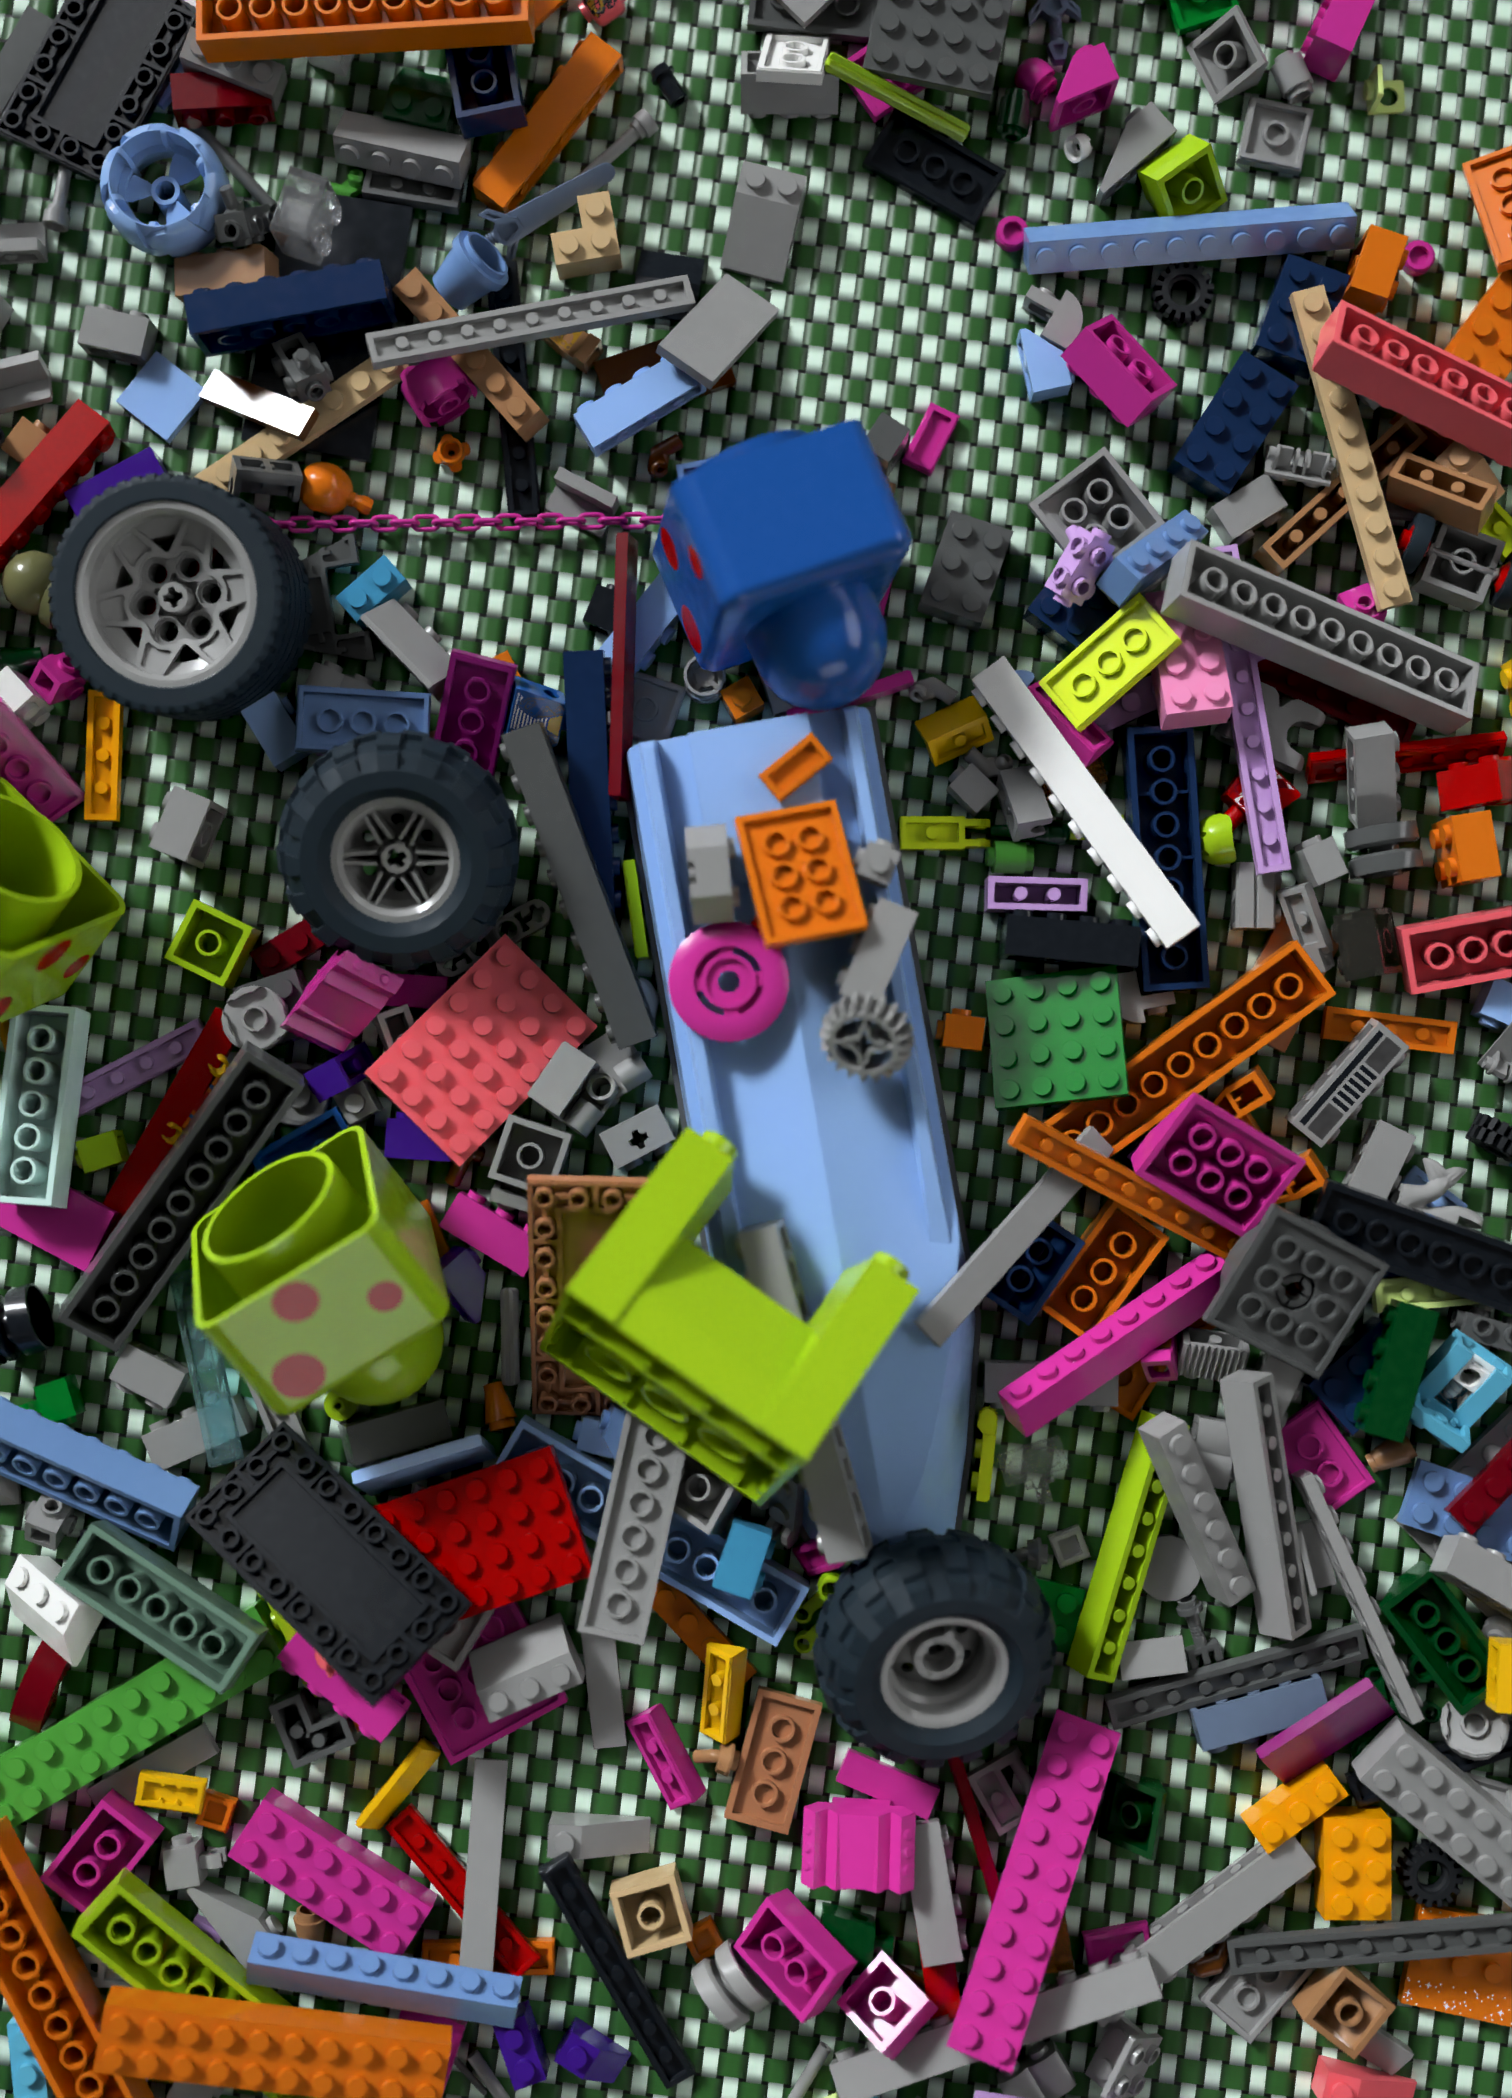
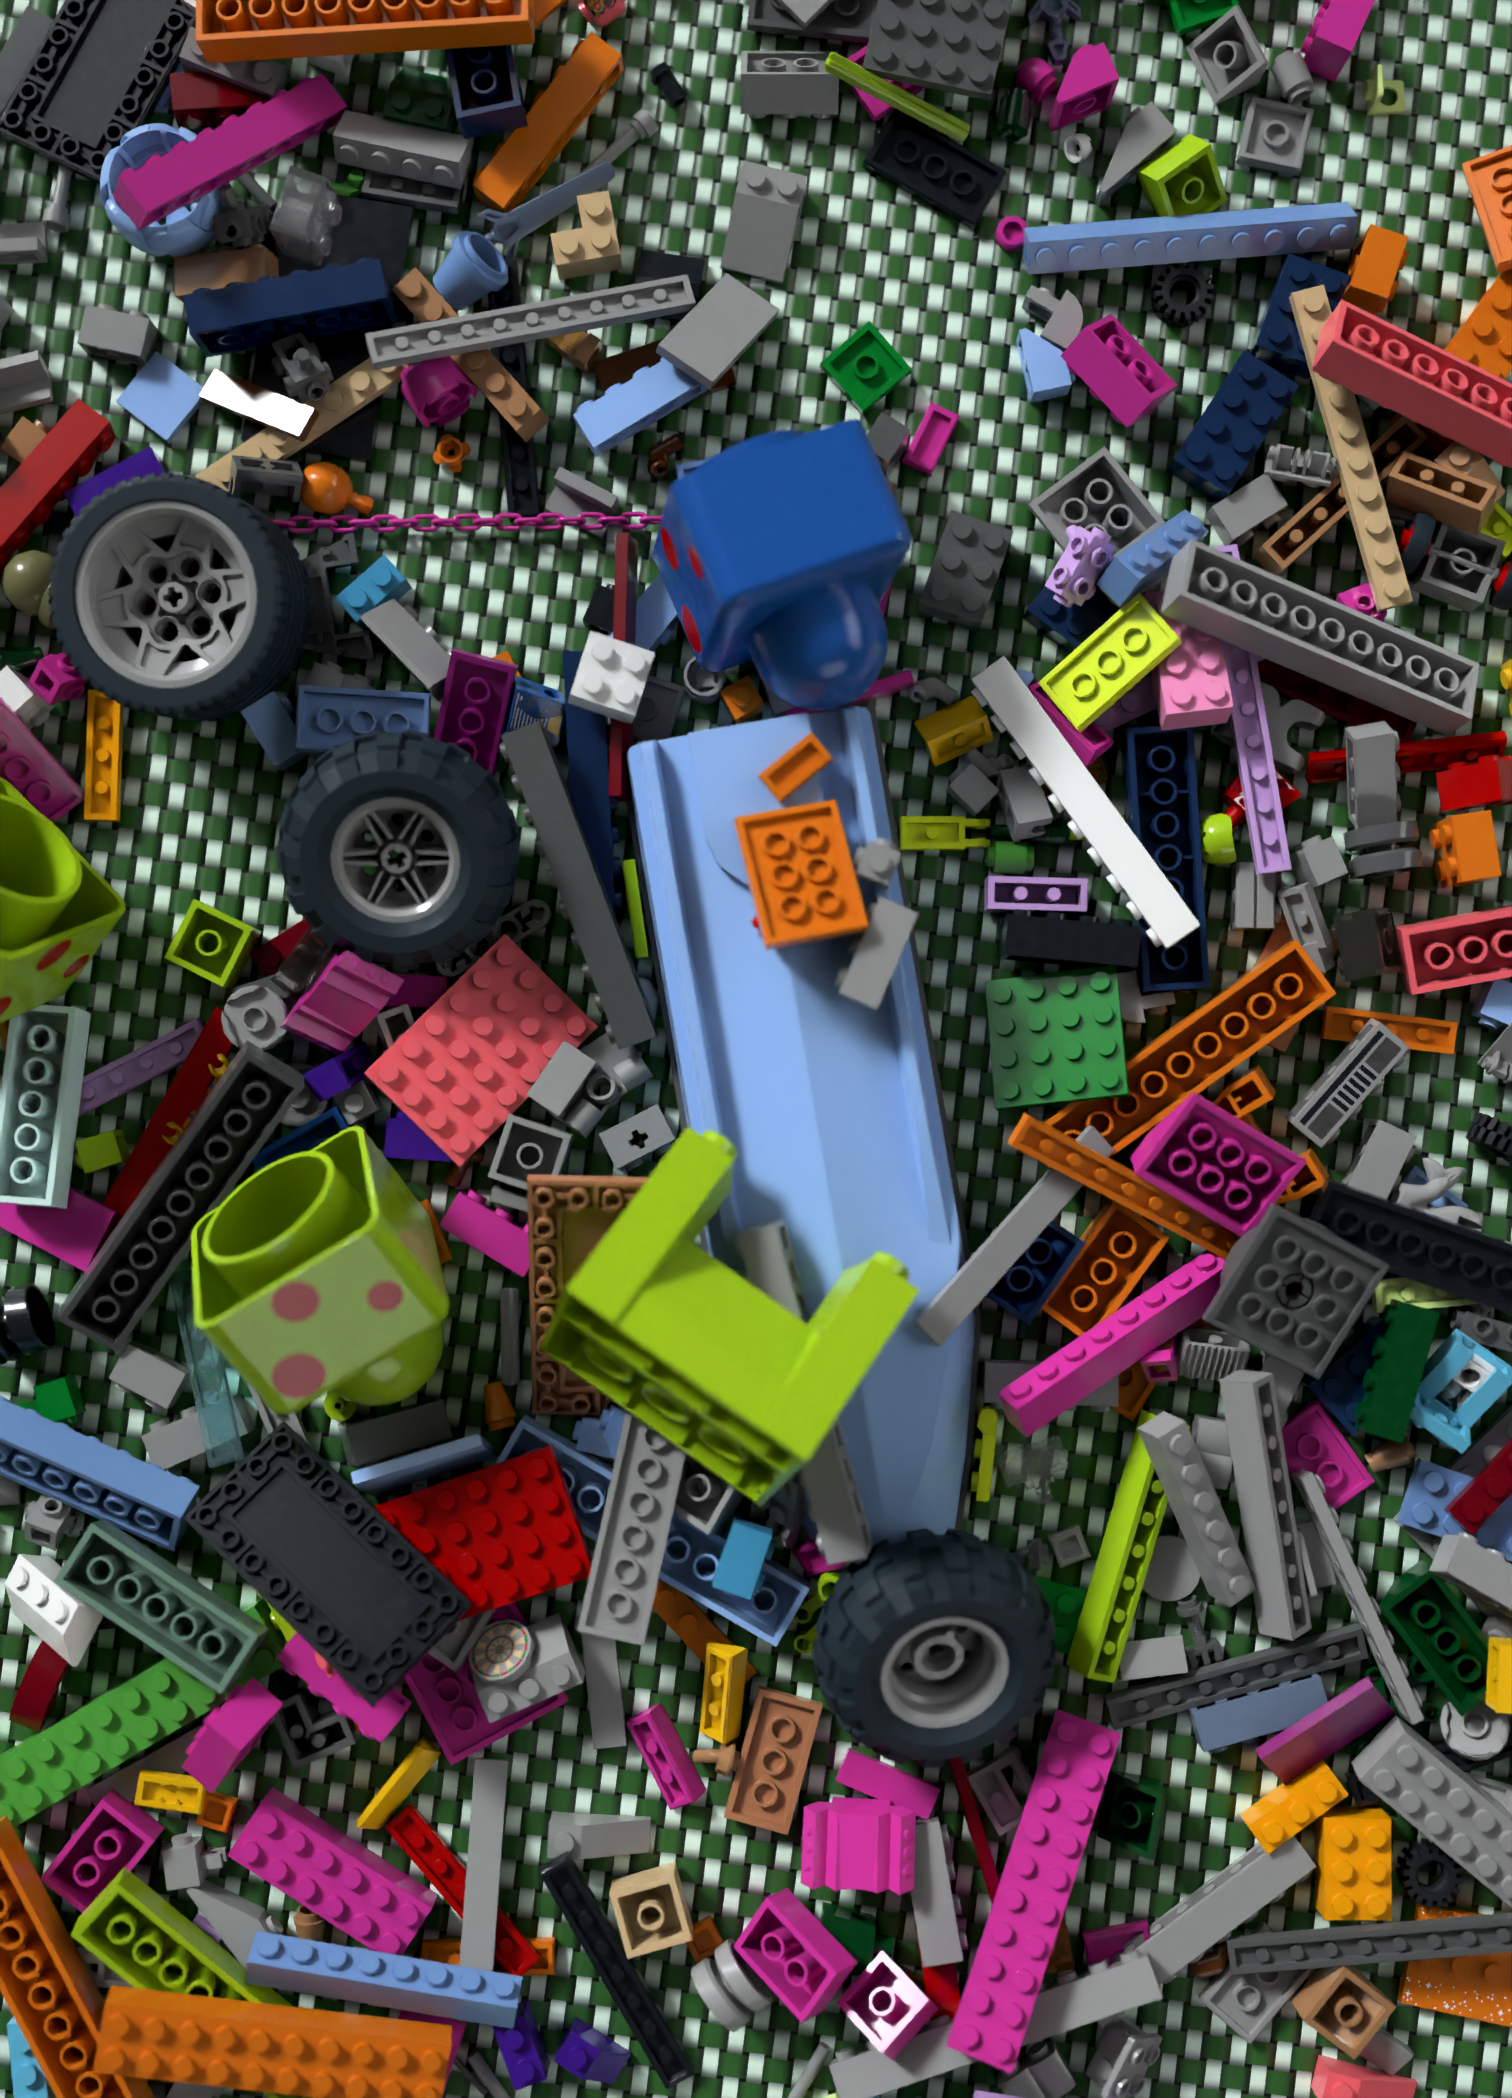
(187, 826): light grey brick -> none
(228, 151): none -> dark pink brick
(230, 1733): none -> dark pink brick
(304, 965): none -> clear smoke panel
(464, 1282): slope -> none
(502, 1652): none -> light grey tile
(611, 677): none -> white brick
(709, 874): light grey brick -> none
(749, 1007): dark pink piece -> none
(793, 59): white tile -> none
(865, 367): none -> green plate
(883, 1027): light grey gear -> none
(960, 1030): orange brick -> none
(1420, 258): dark pink tile -> none

